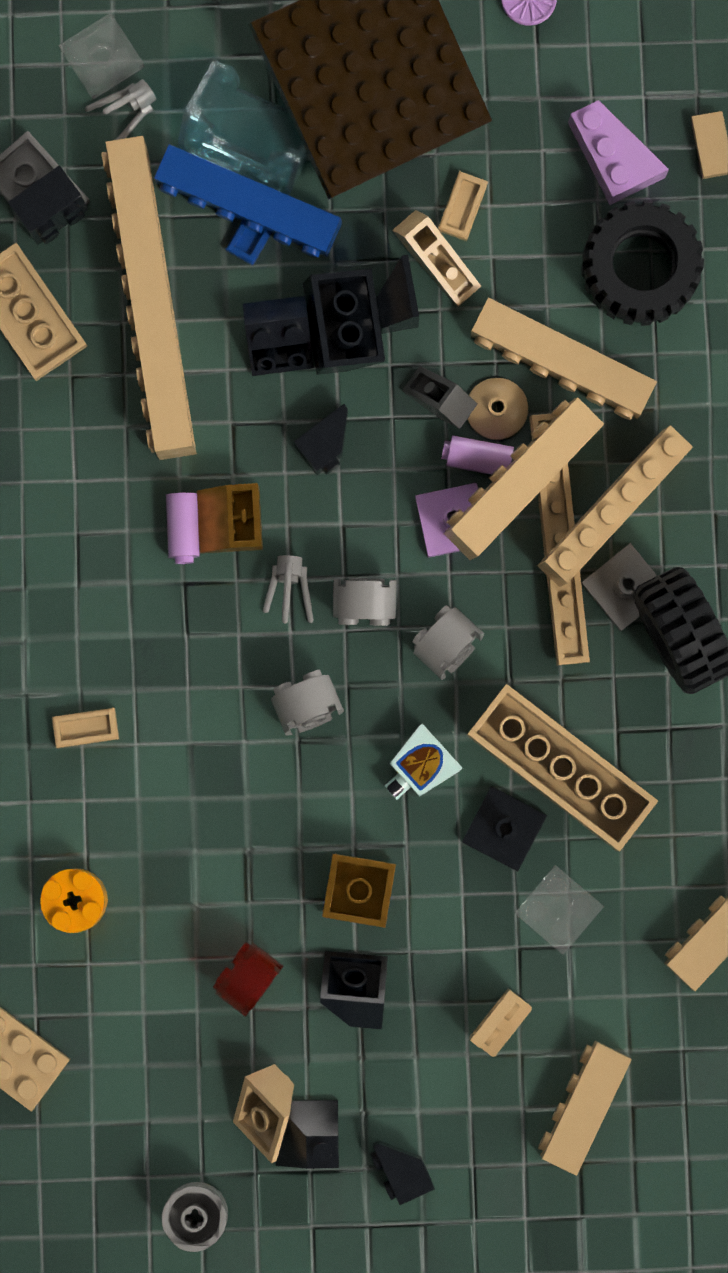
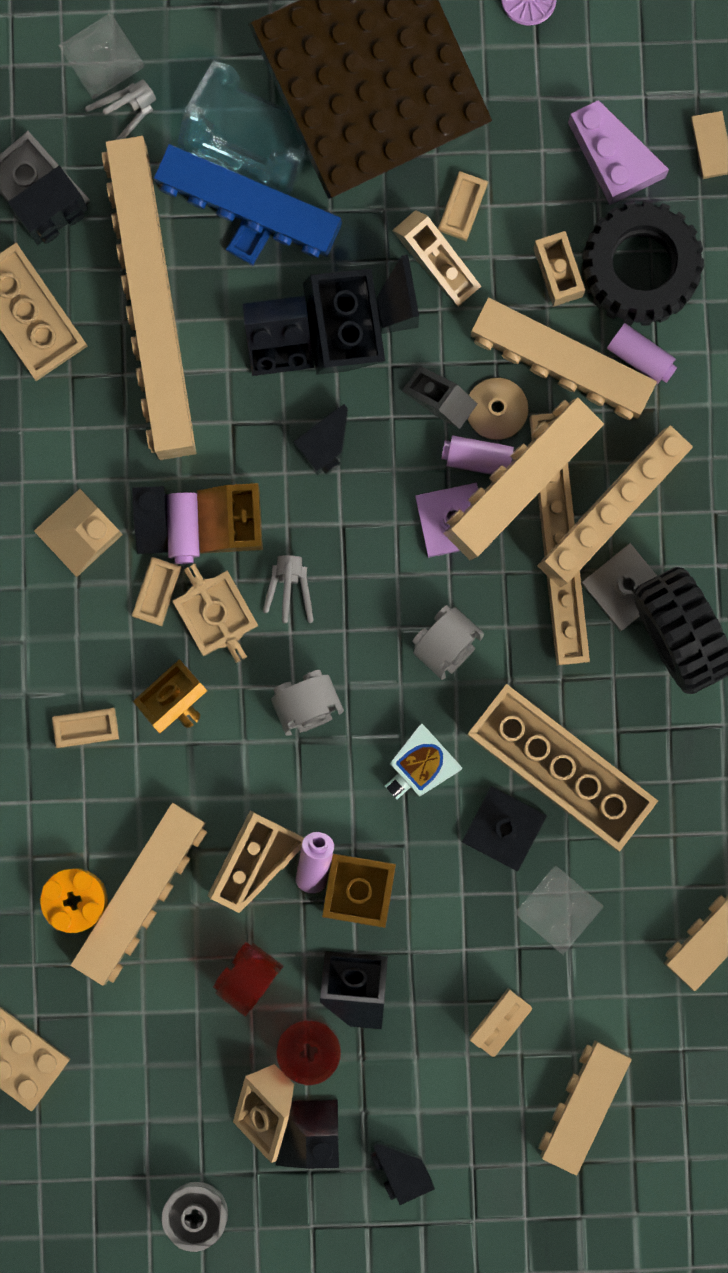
(78, 532): none -> tan slope
(138, 895): none -> tan brick
(150, 519): none -> black slope
(156, 591): none -> tan tile
(171, 698): none -> pearl gold tile
(215, 613): none -> tan plate
(253, 861): none -> tan wedge
(299, 1067): none -> clear red brick
(314, 862): none -> lavender brick
(364, 600): light grey brick -> none
(559, 268): none -> tan brick
(642, 354): none -> lavender brick

